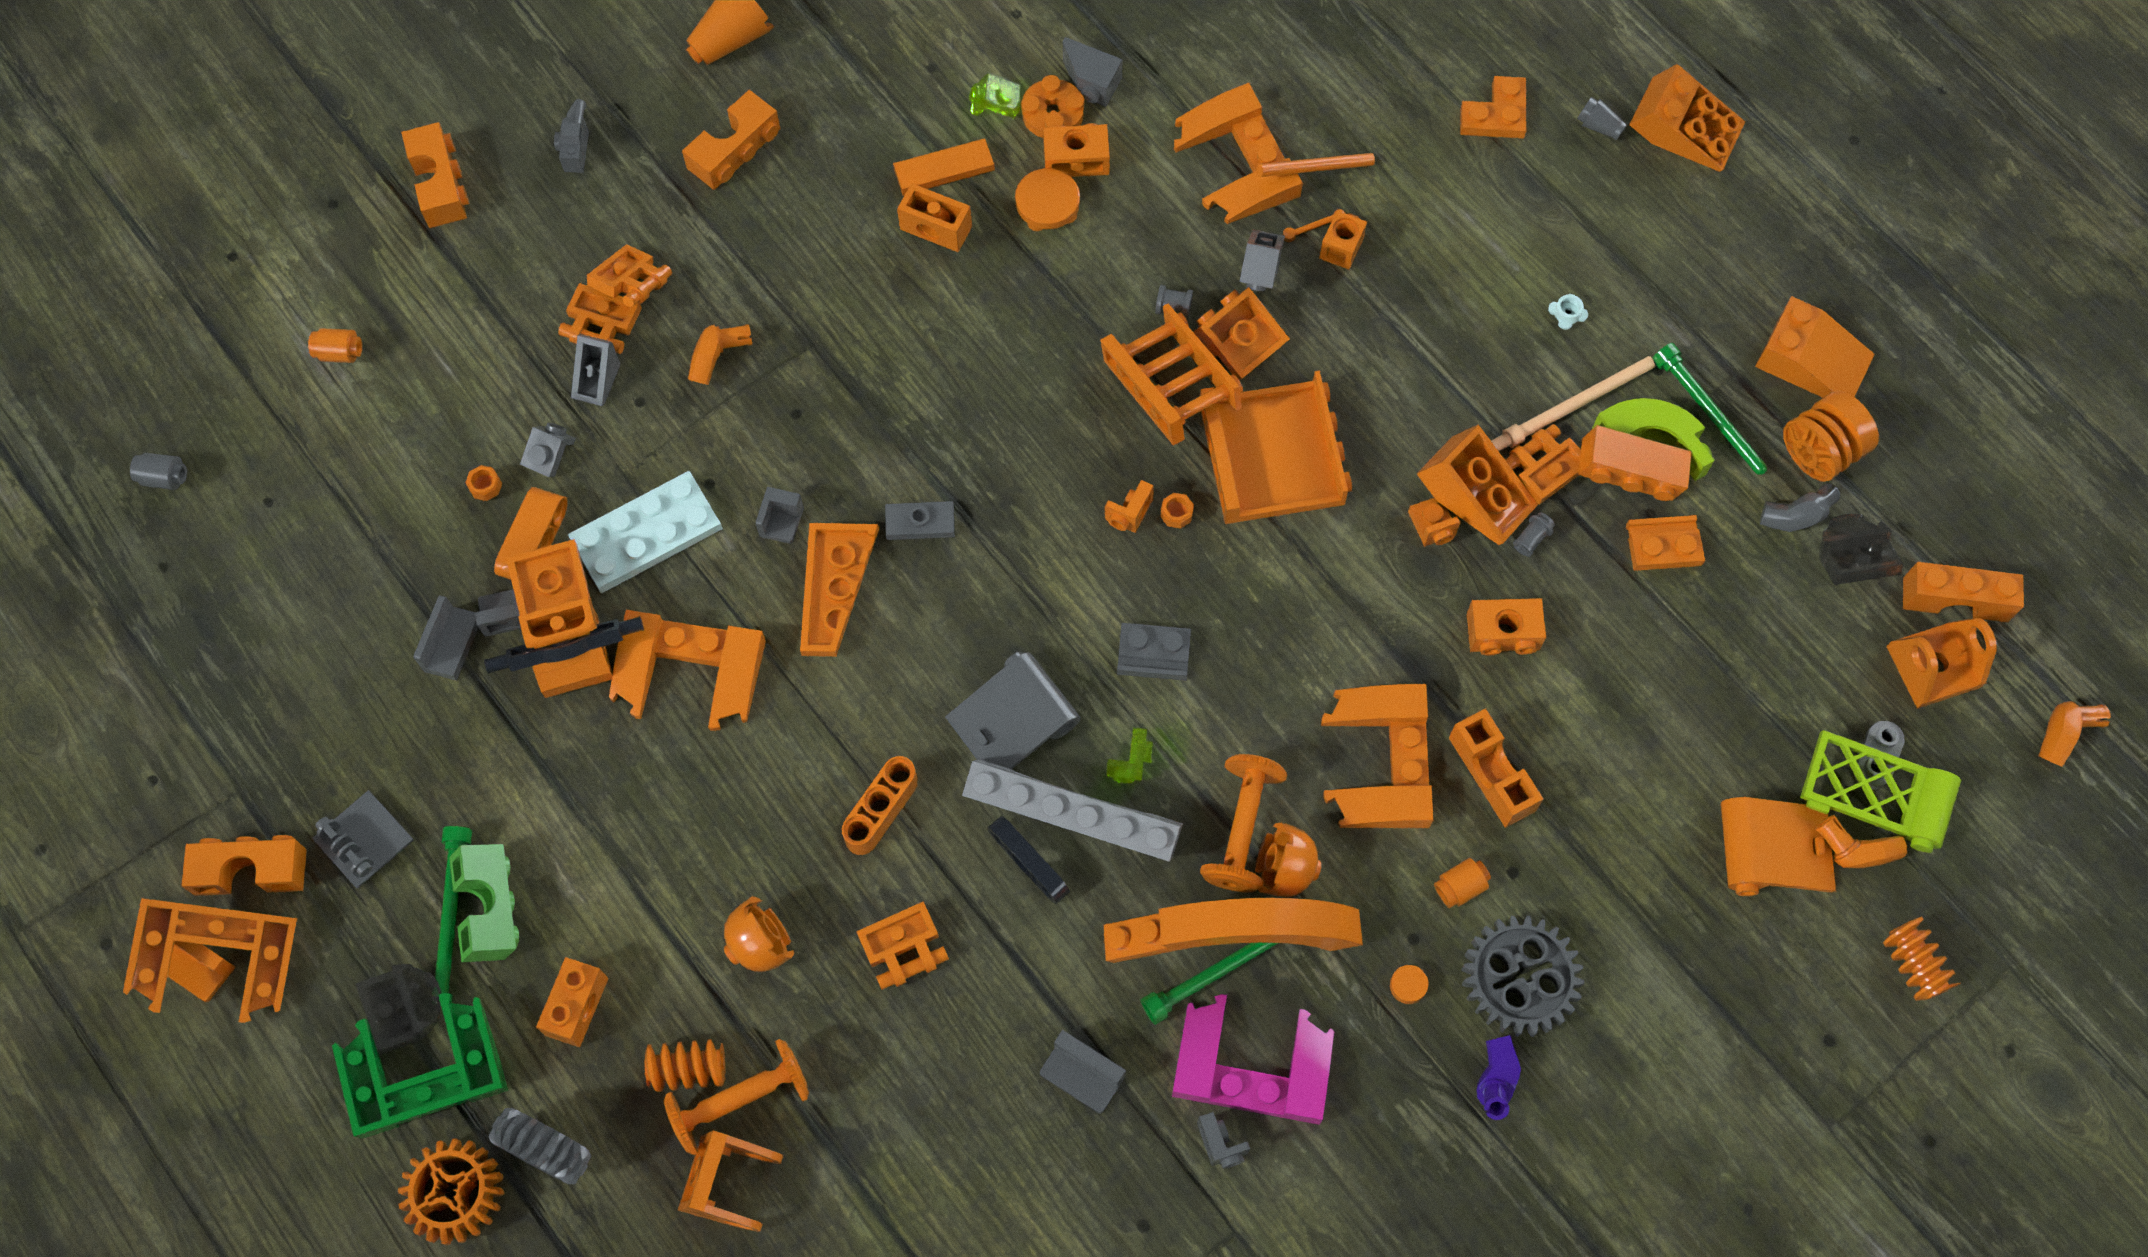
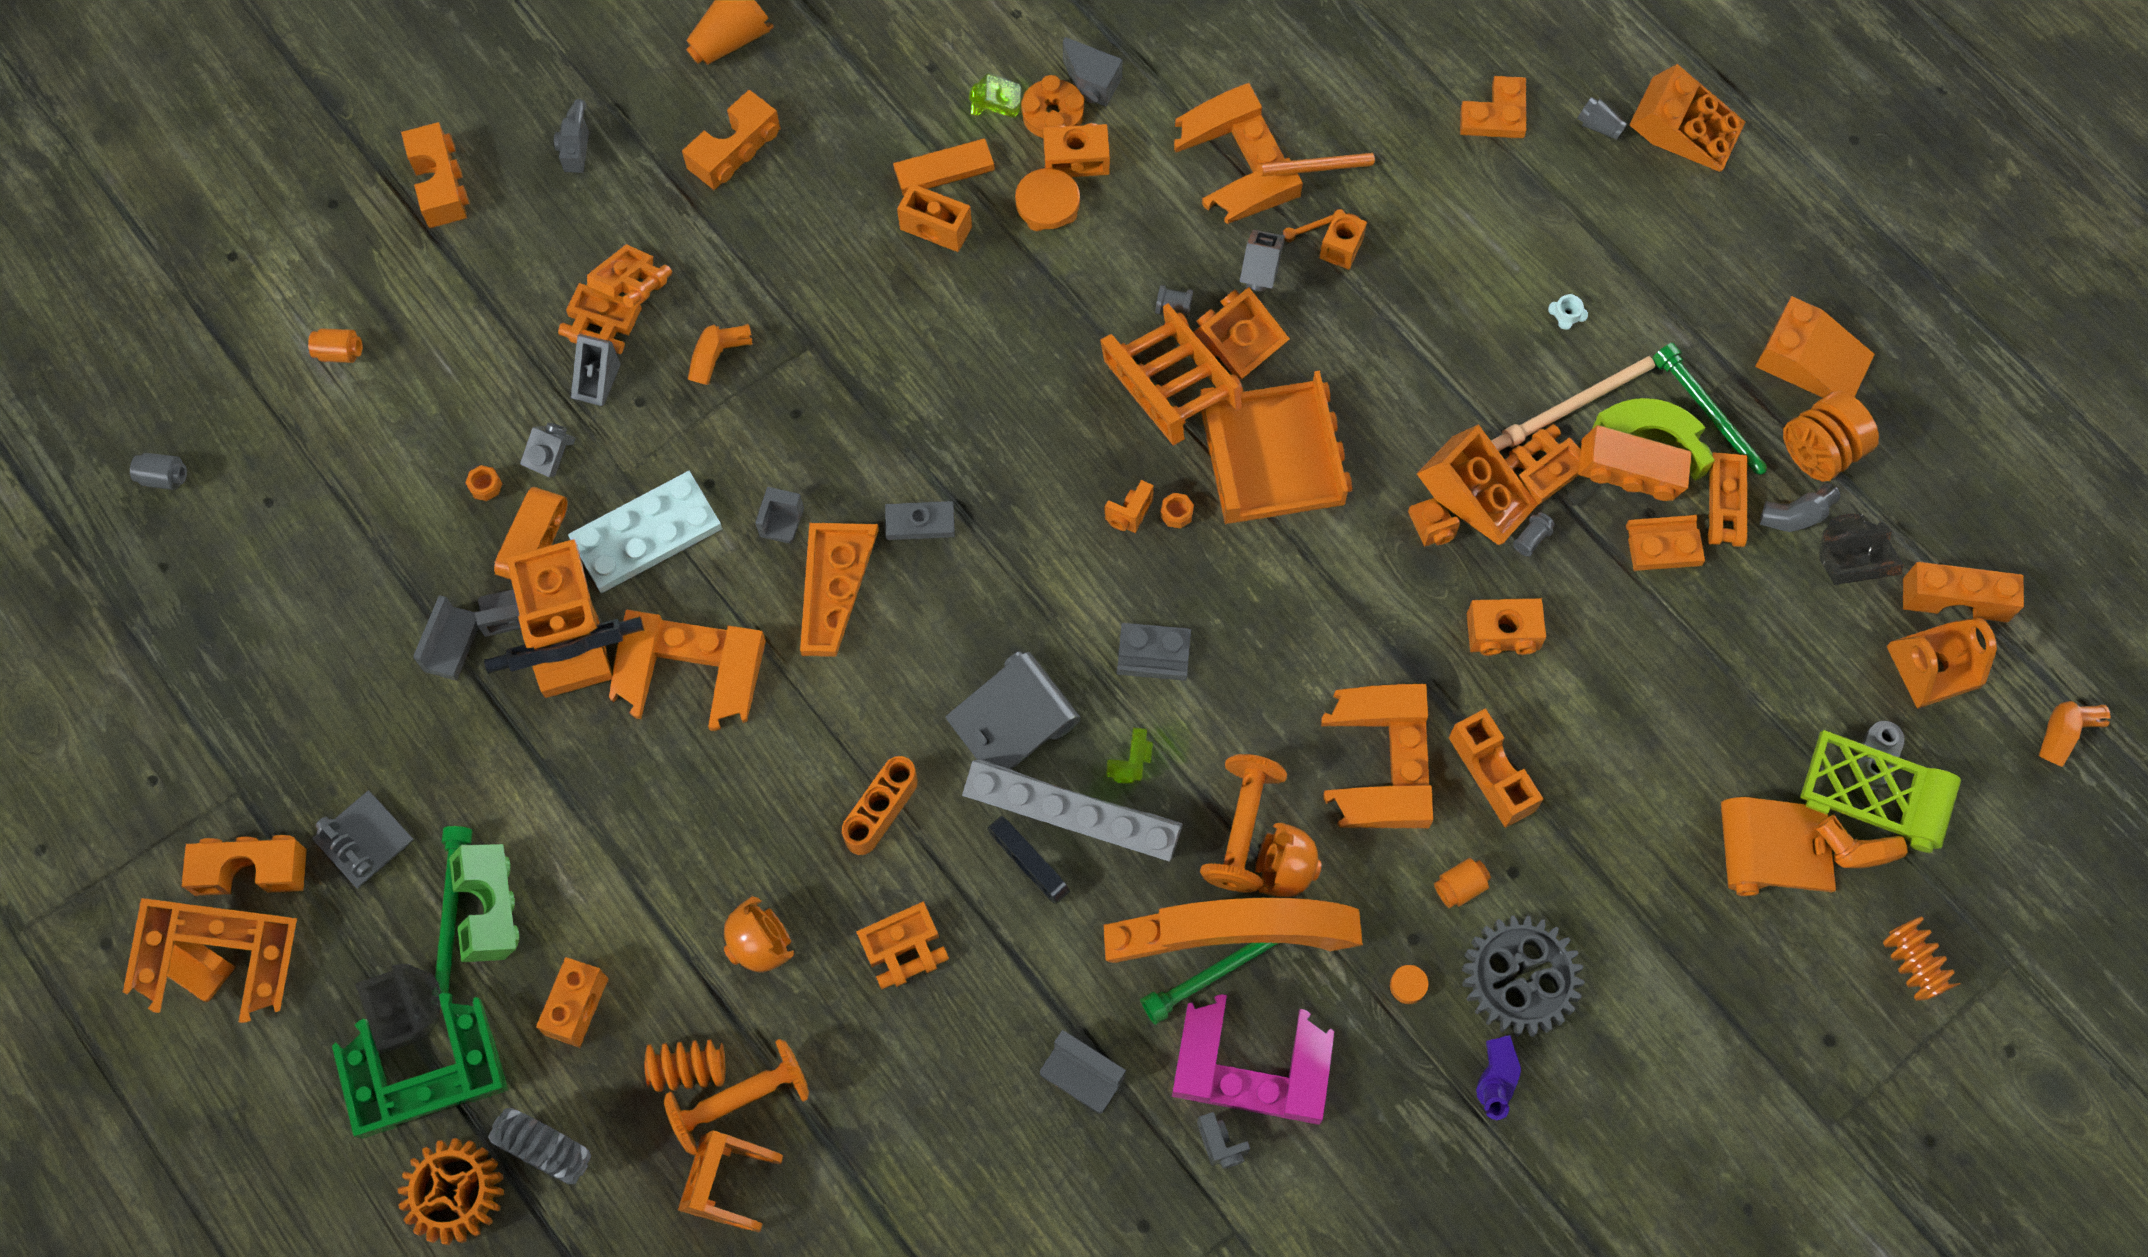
(1728, 499): none -> orange plate

